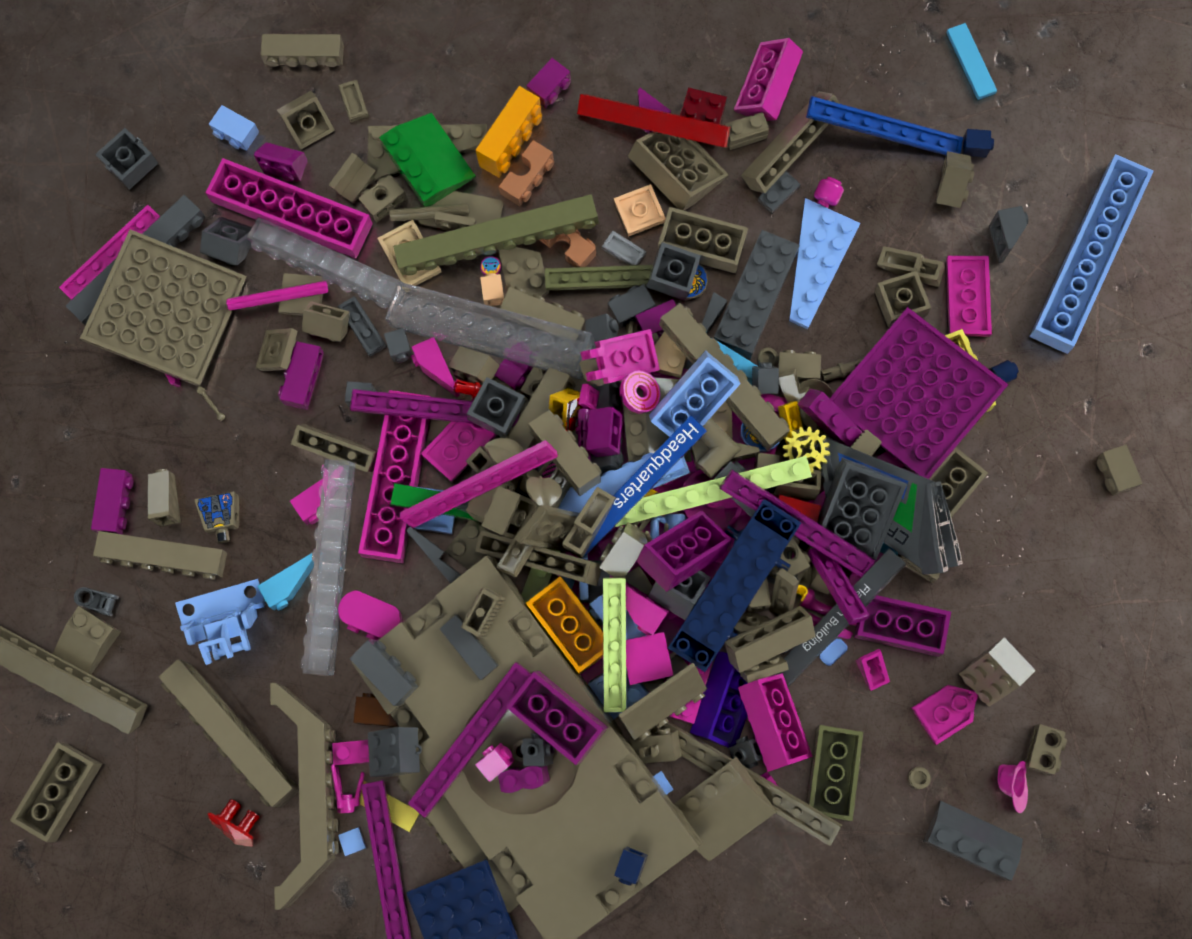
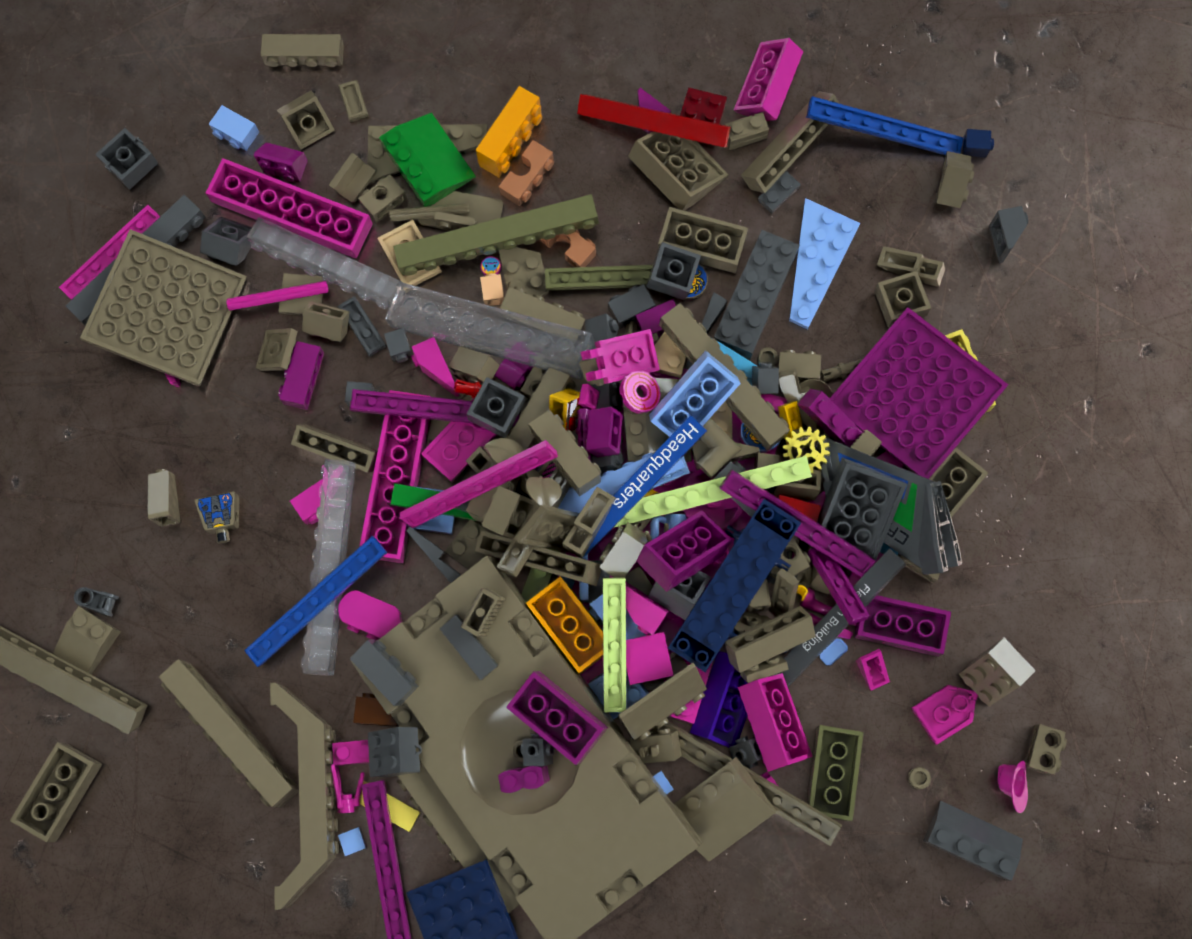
(112, 501): magenta brick -> none
(160, 554): dark tan brick -> none
(201, 391): dark tan hinge -> none
(233, 608): light blue container -> none
(240, 833): red connector -> none
(284, 585): medium azure slope -> none
(315, 601): none -> blue tile
(469, 741): magenta plate -> none
(495, 761): brick -> none
(550, 82): magenta brick -> none
(623, 249): light grey tile -> none
(630, 866): dark blue brick -> none
(639, 210): light nougat plate -> none
(828, 192): dark pink head -> none
(969, 295): dark pink plate -> none
(971, 61): medium azure tile -> none
(1006, 371): dark blue brick -> none
(1091, 254): light blue brick -> none
(1119, 470): dark tan brick -> none

